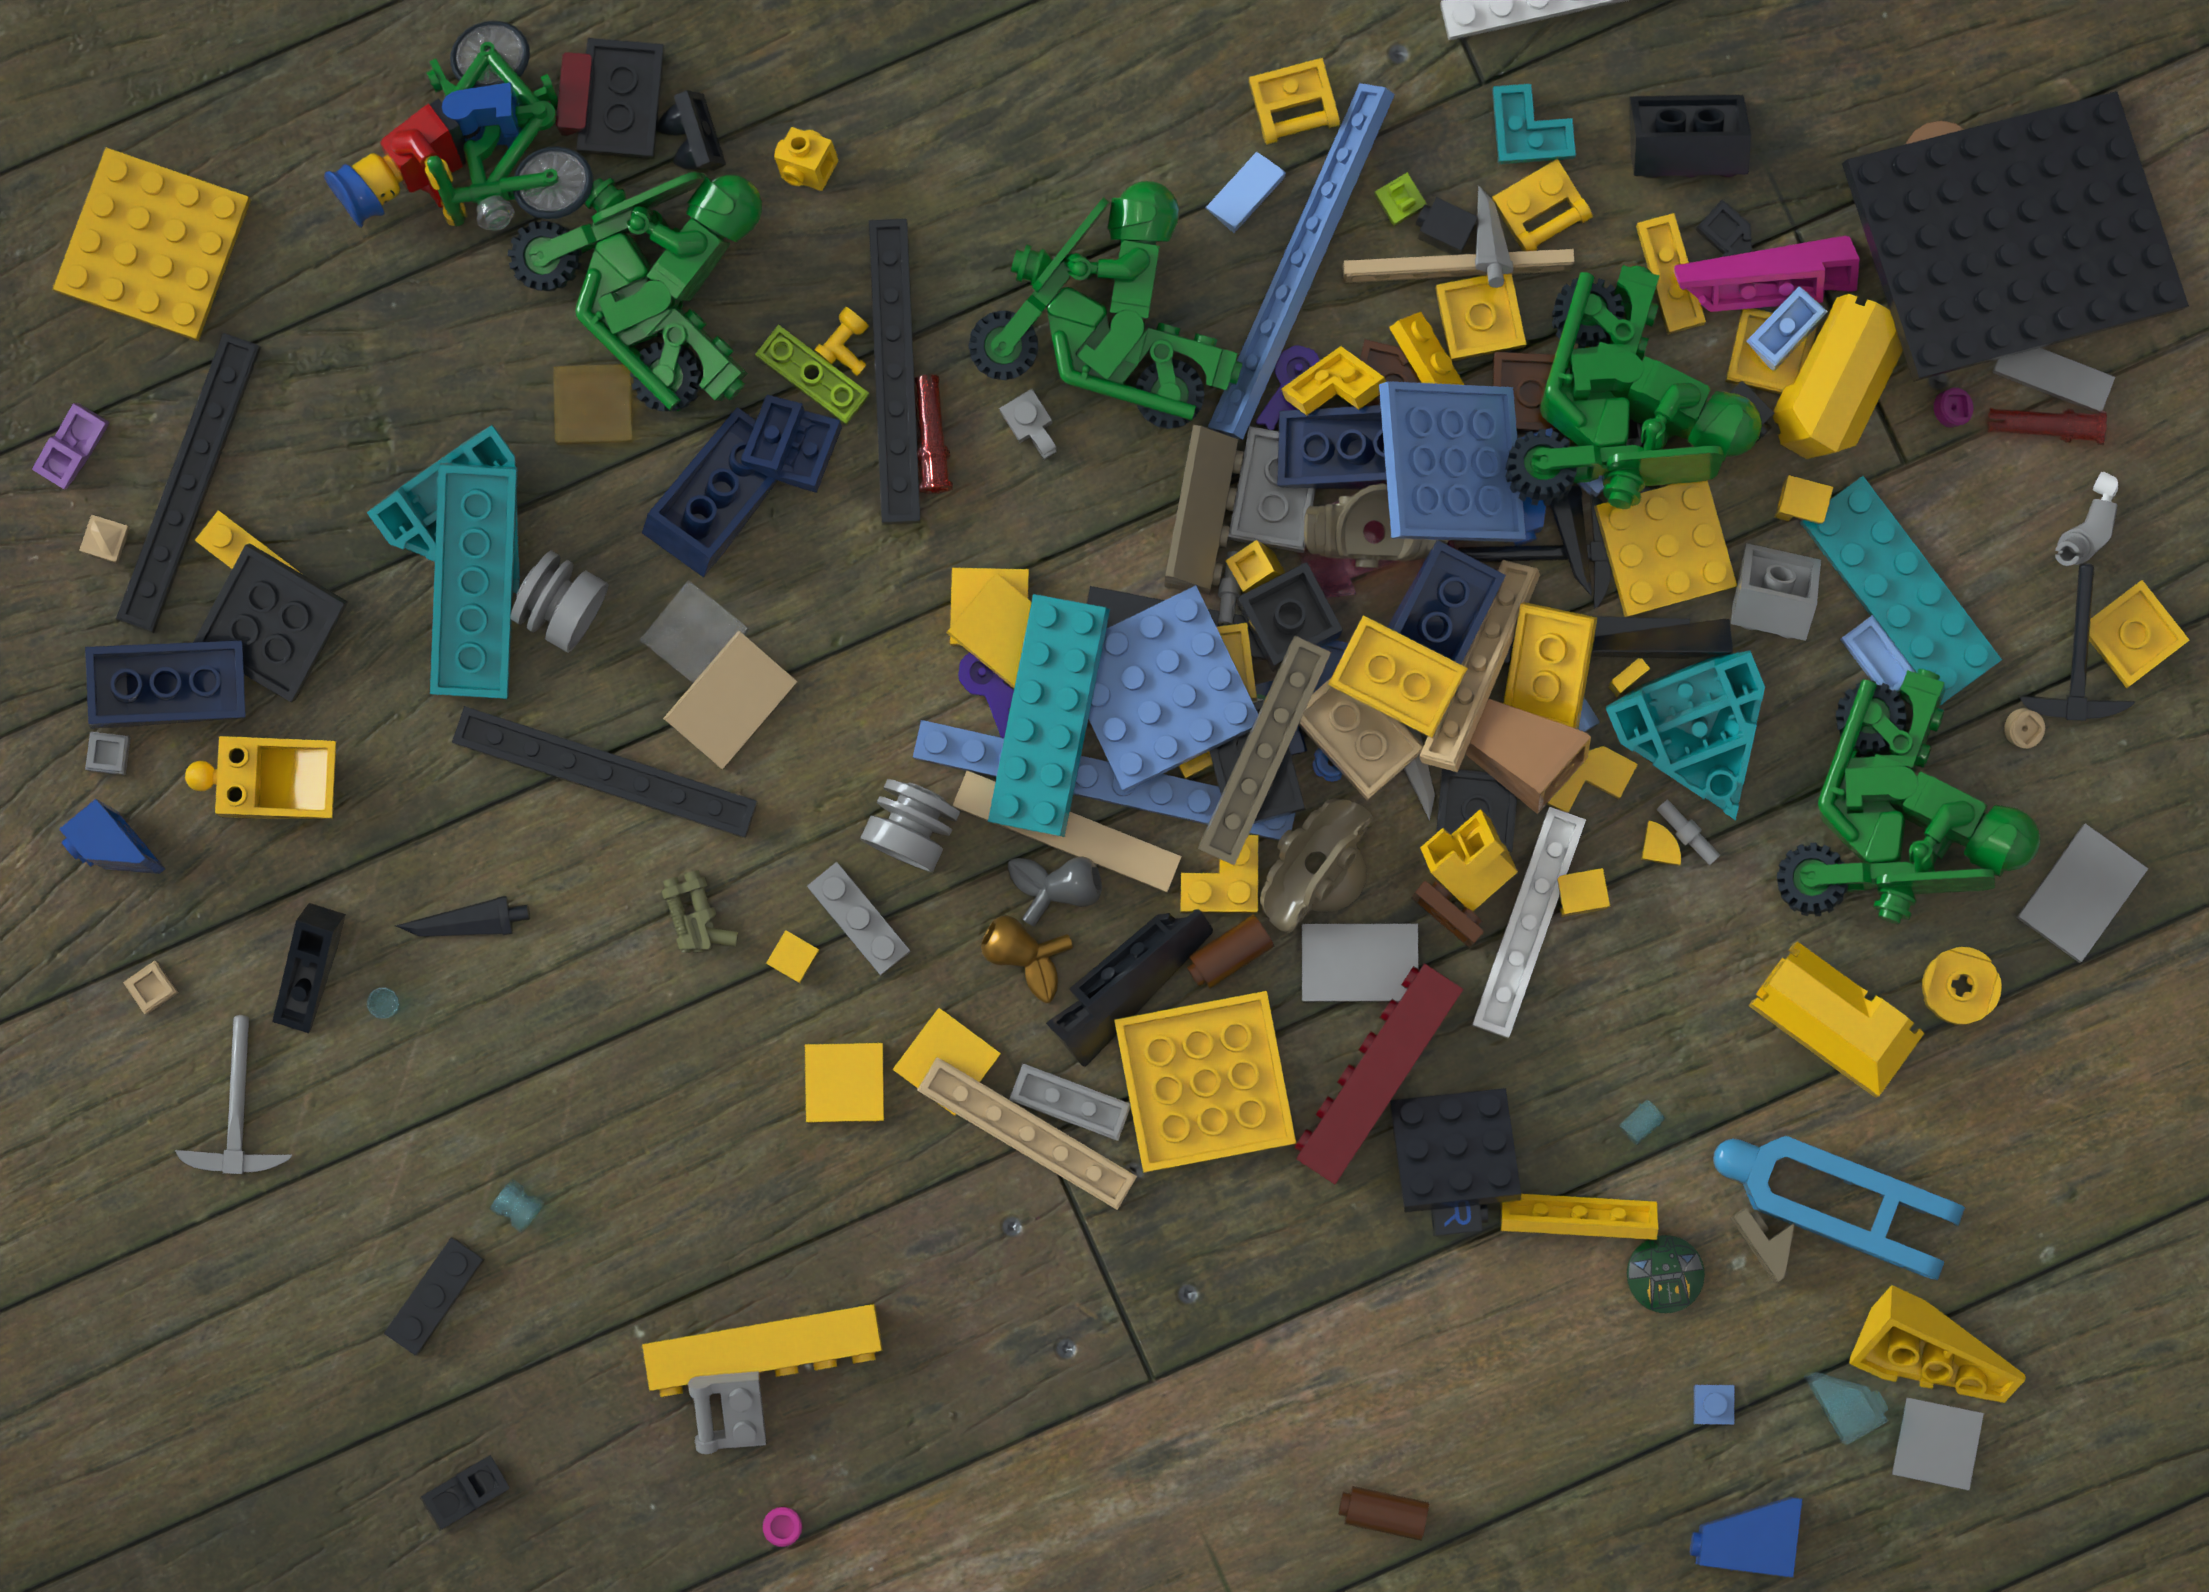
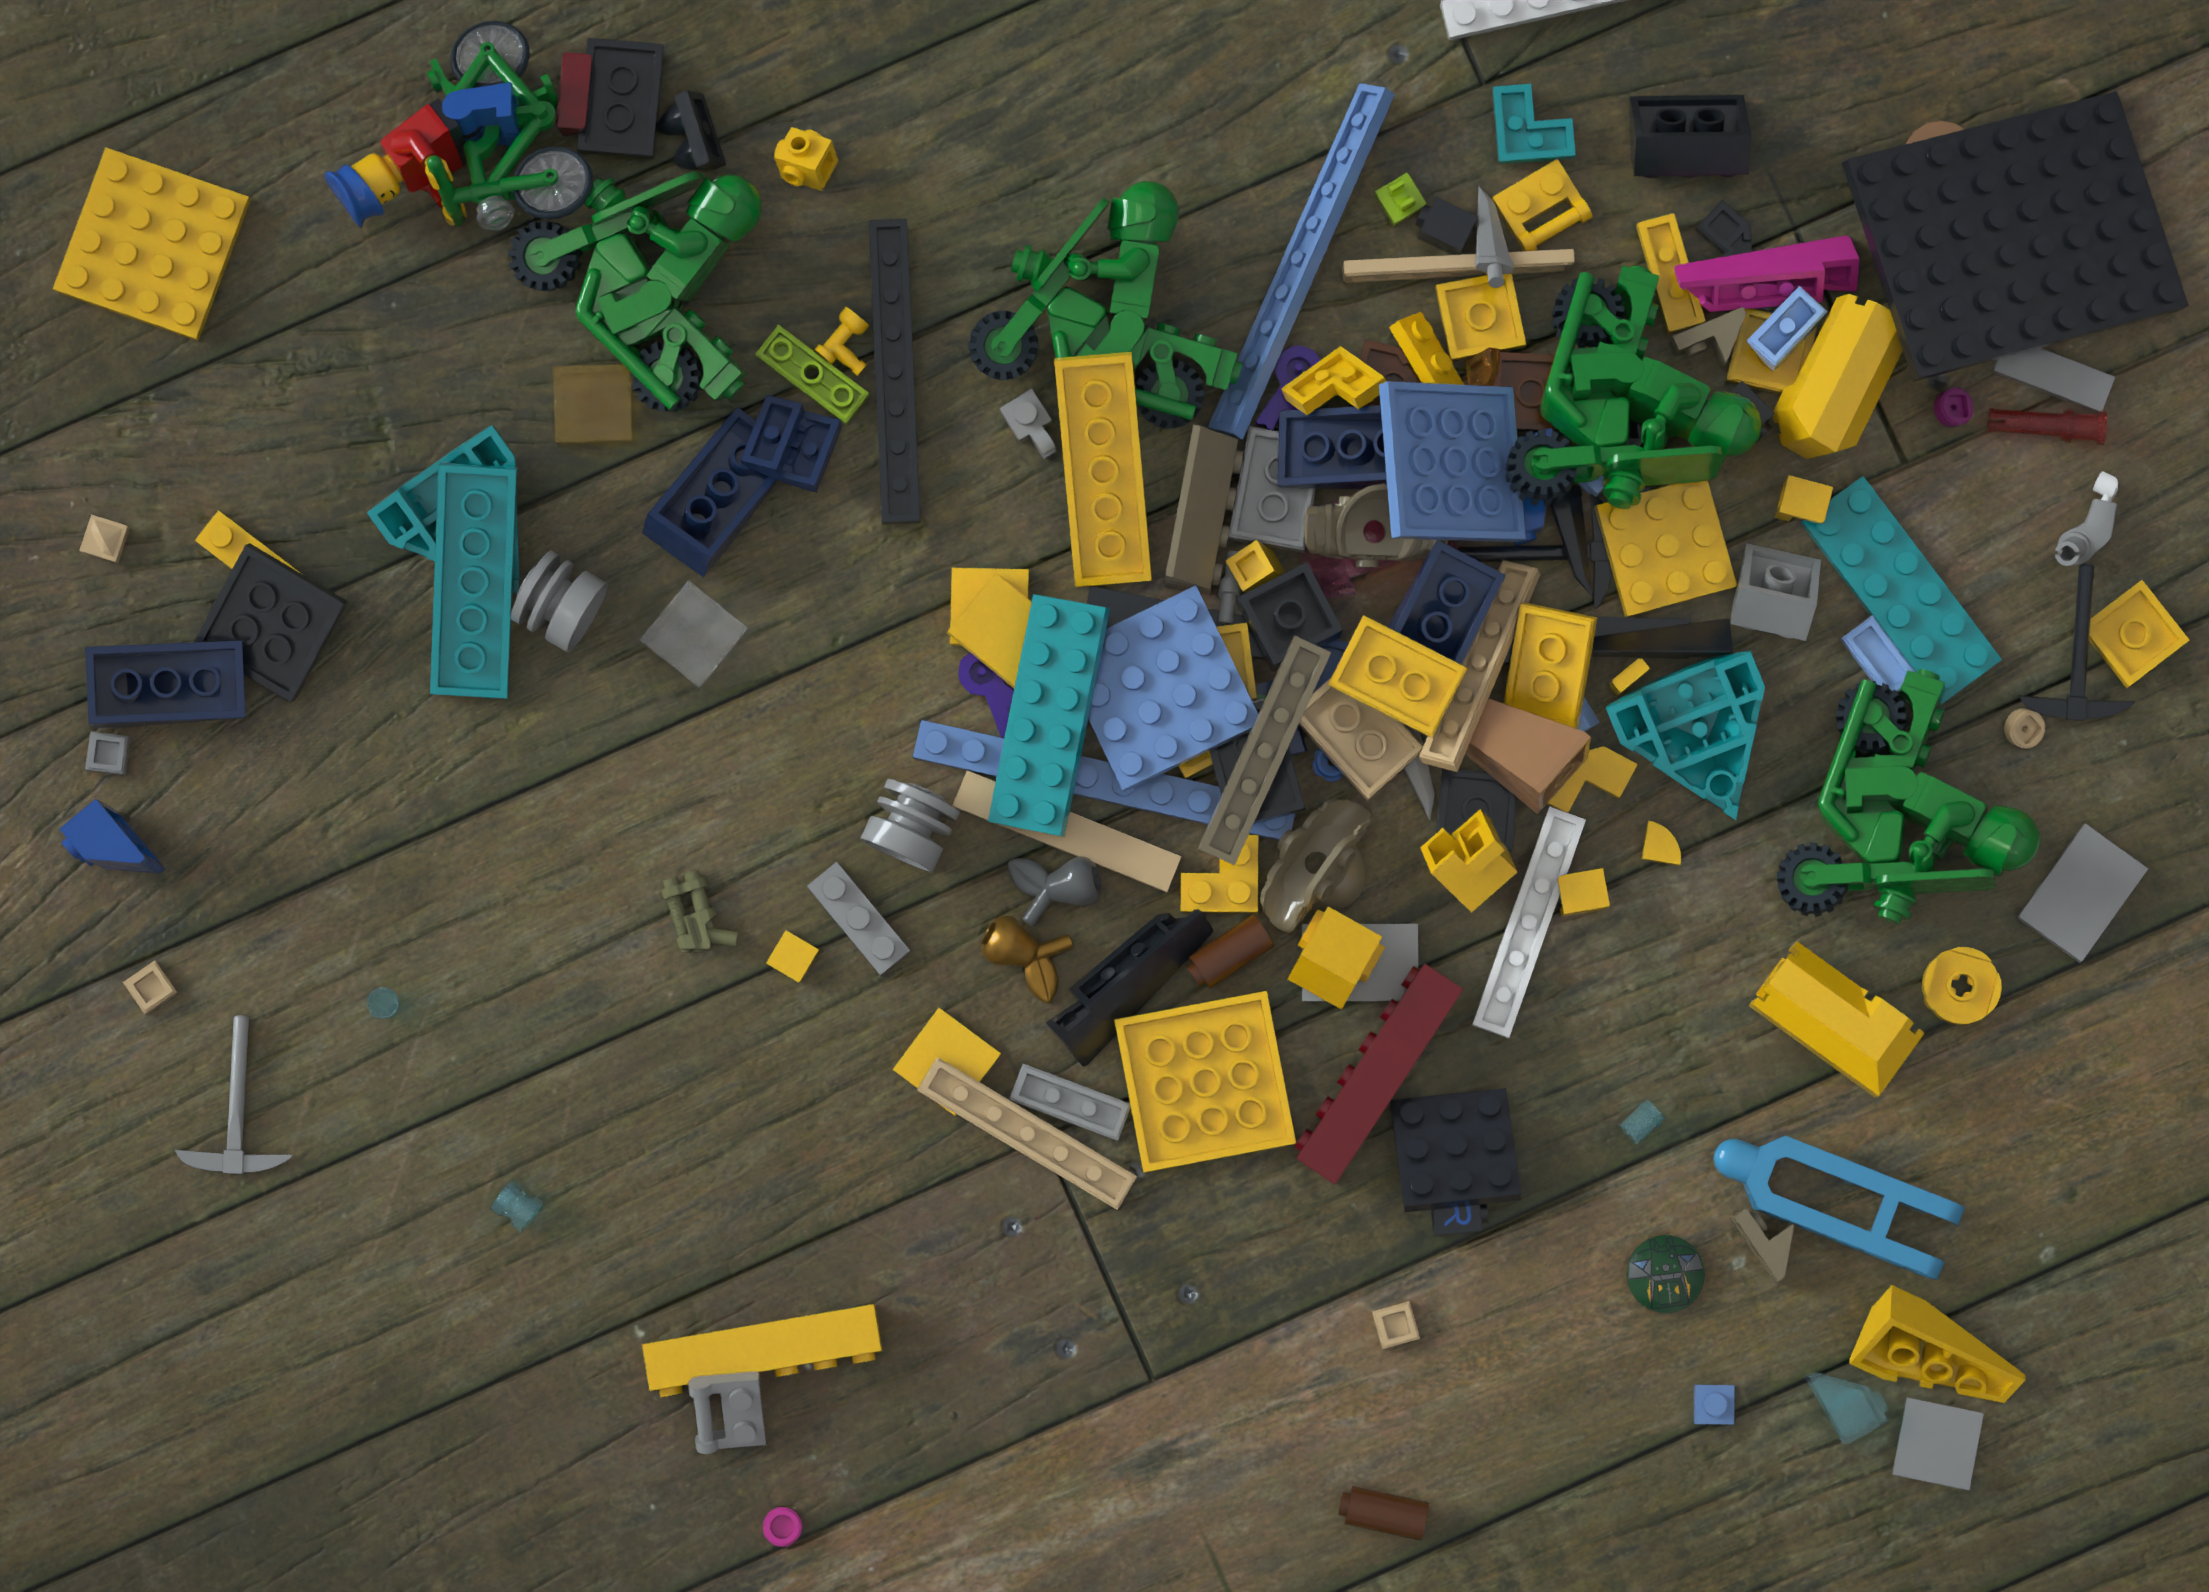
(71, 446): medium lavender slope -> none
(188, 483): black tile -> none
(275, 778): yellow slope -> none
(308, 966): black slope -> none
(434, 1296): black plate -> none
(464, 1493): black slope -> none
(477, 919): black bar -> none
(604, 772): black plate -> none
(730, 700): tan tile -> none
(844, 1082): yellow tile -> none
(932, 453): clear red pin -> none
(1103, 469): none -> yellow plate
(1246, 191): light blue slope -> none
(1289, 89): yellow plate -> none
(1335, 956): none -> yellow plate
(1395, 1325): none -> tan tile
(1436, 902): reddish brown plate -> none
(1483, 367): none -> clear orange tile
(1581, 1216): yellow plate -> none
(1688, 832): light grey bar -> none
(1718, 332): none -> dark tan slope
(1752, 1540): blue slope -> none

